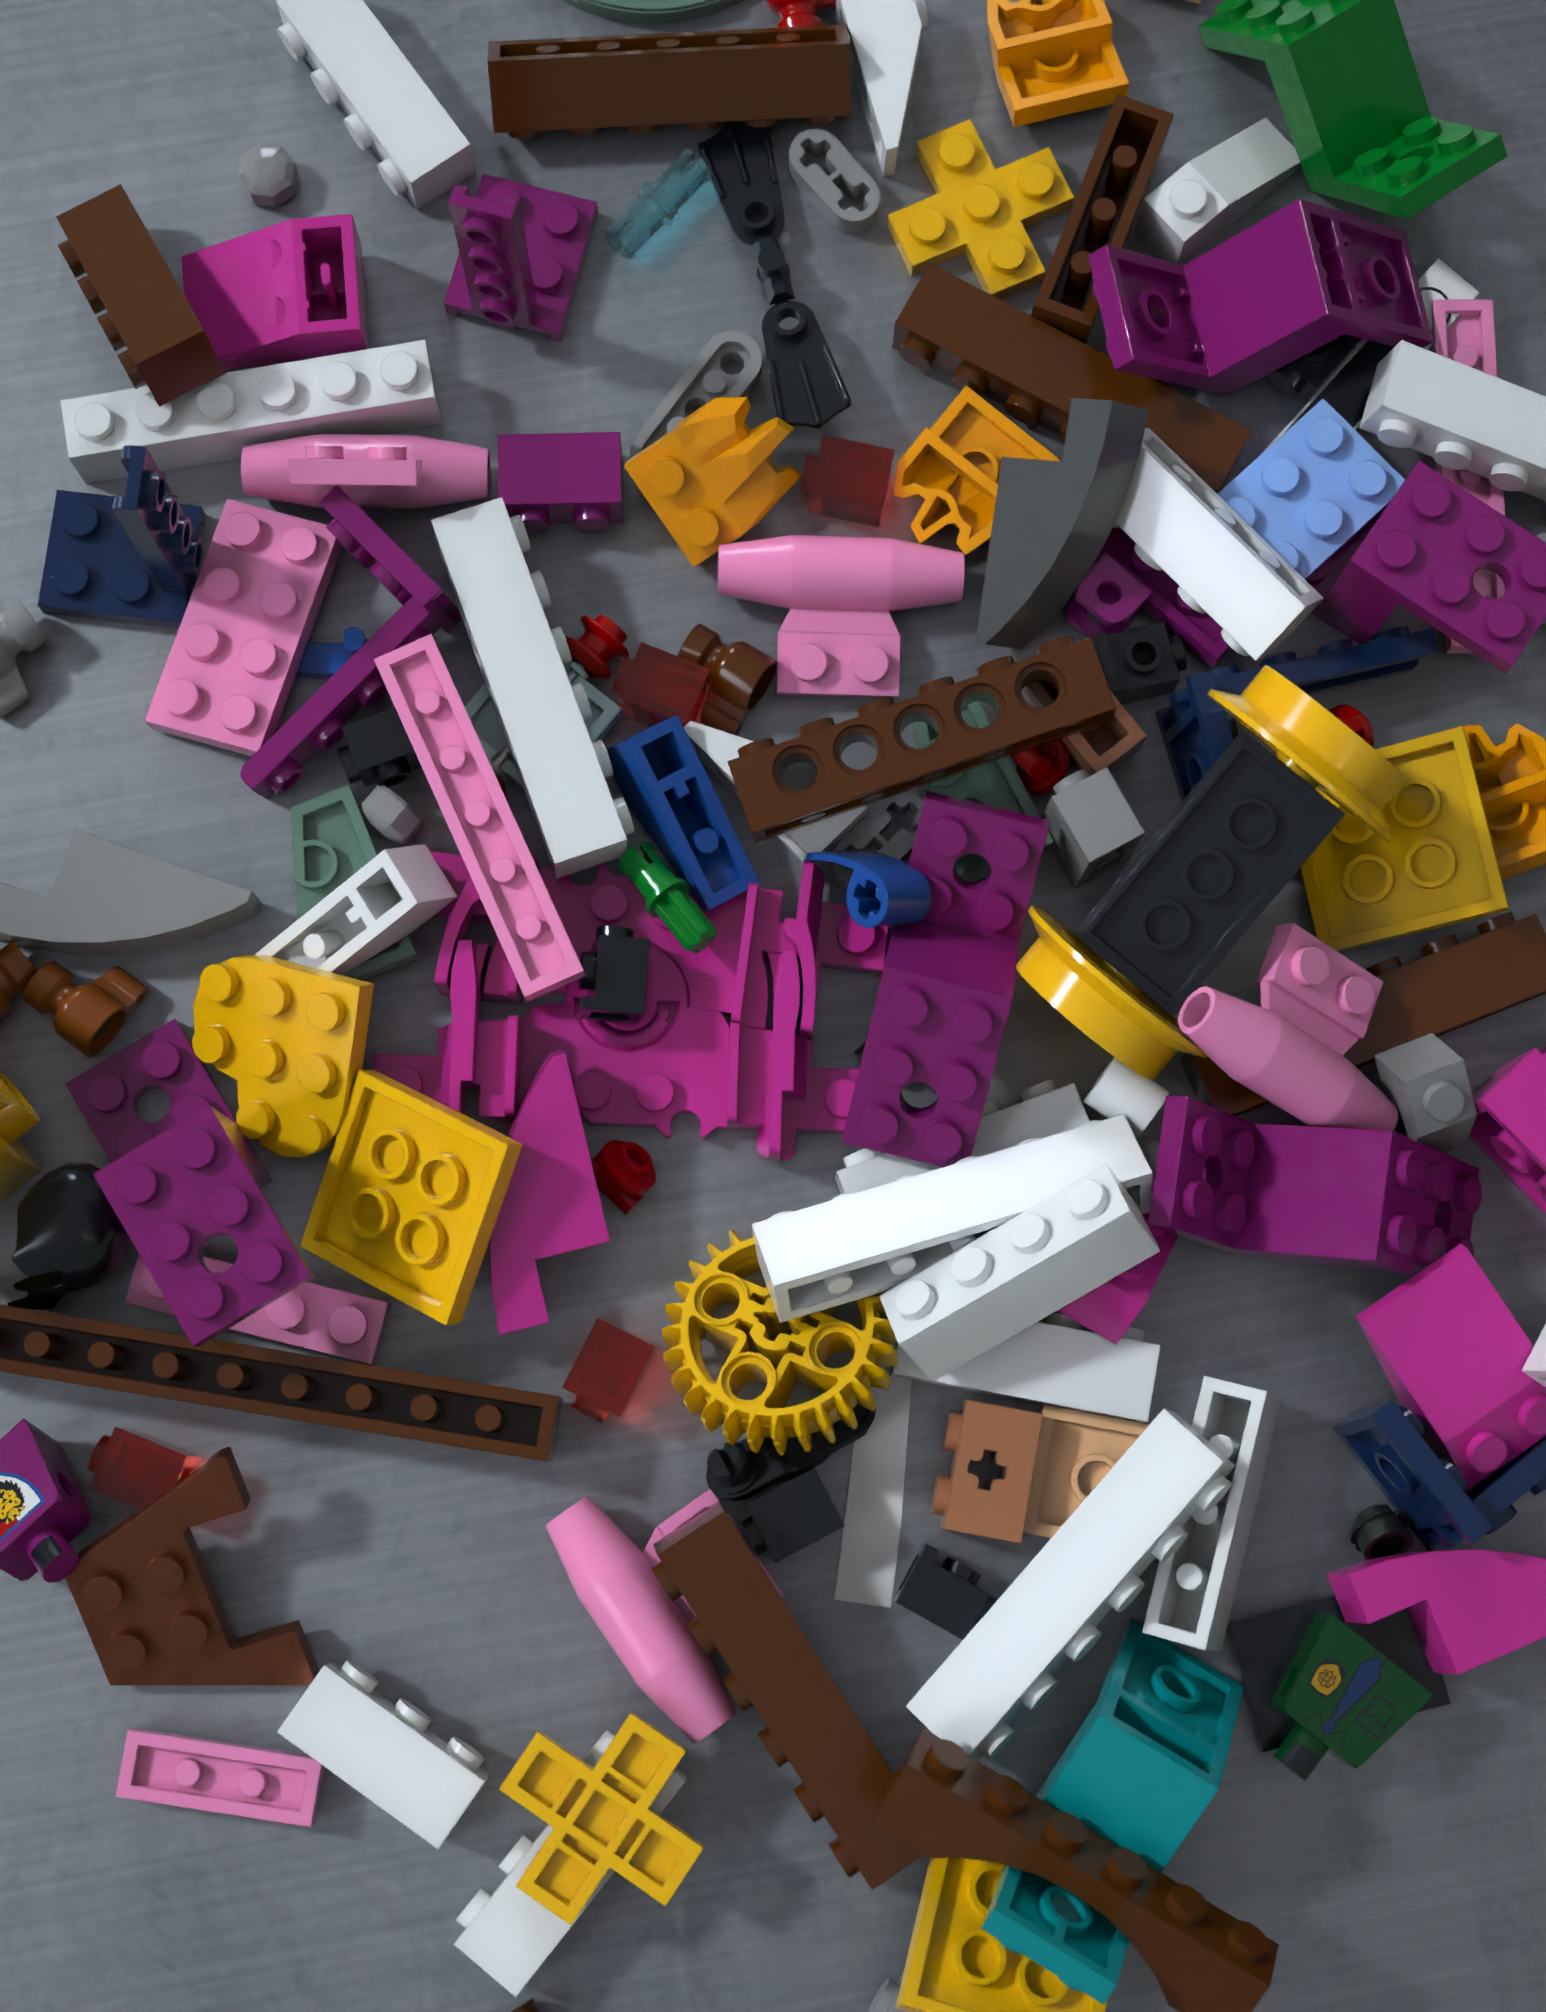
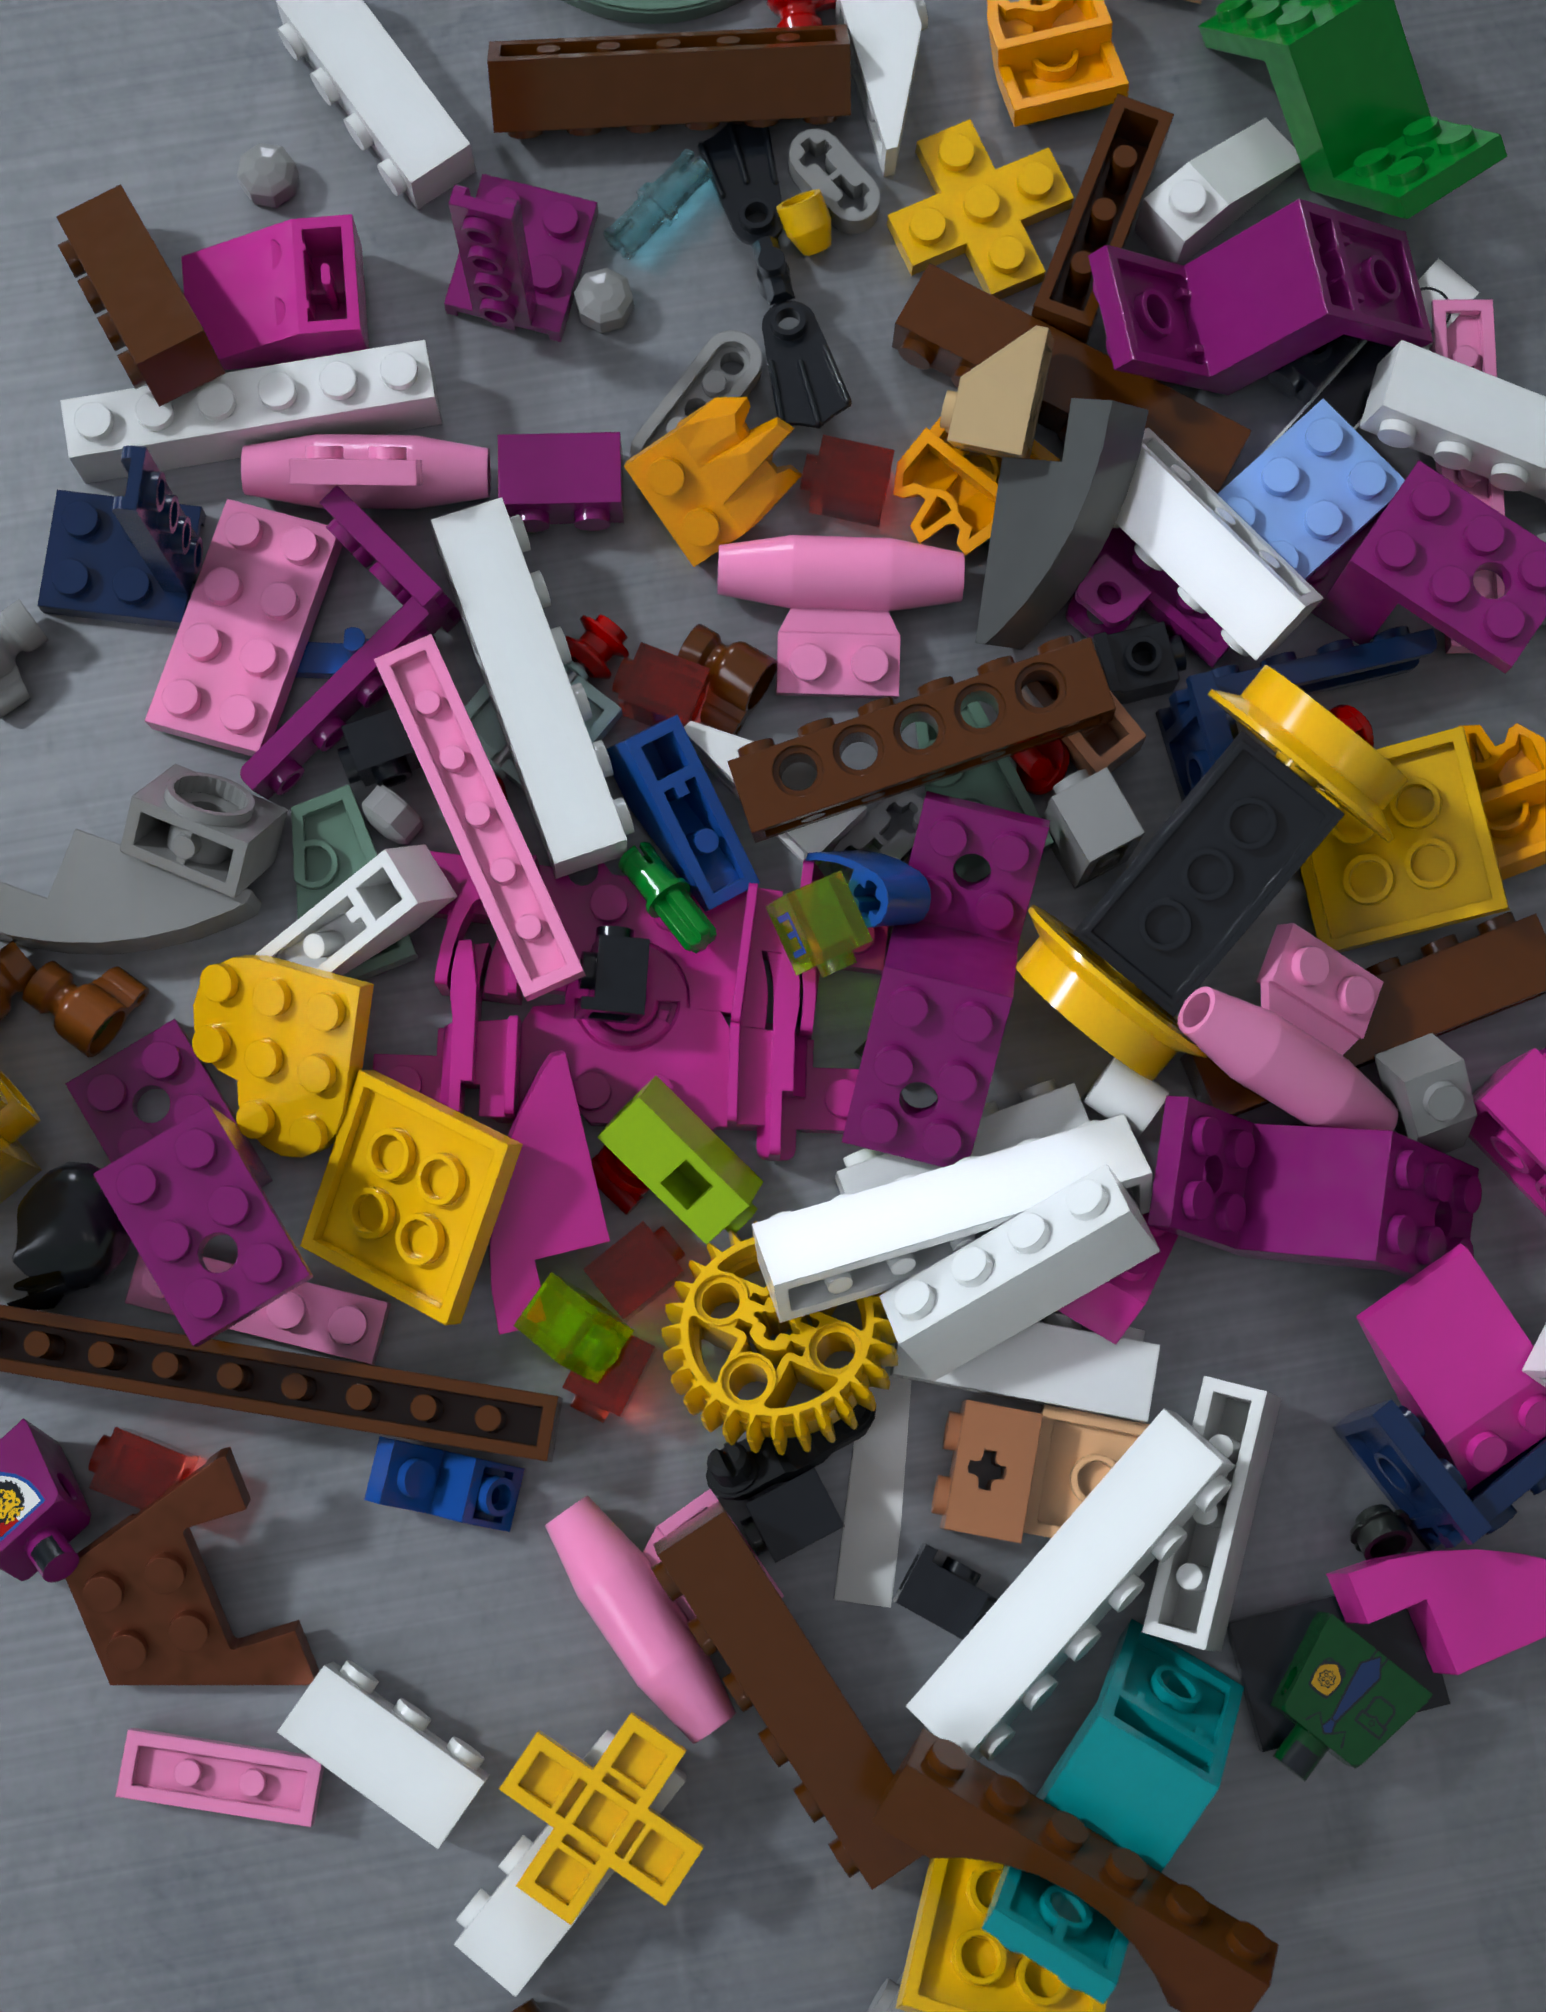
(203, 829): none -> light grey brick
(444, 1484): none -> blue slope
(574, 1328): none -> clear neon green brick
(604, 300): none -> light grey tile
(637, 1269): none -> clear red brick
(682, 1161): none -> lime brick
(807, 221): none -> yellow hose
(820, 925): none -> clear neon green brick
(1001, 399): none -> tan slope

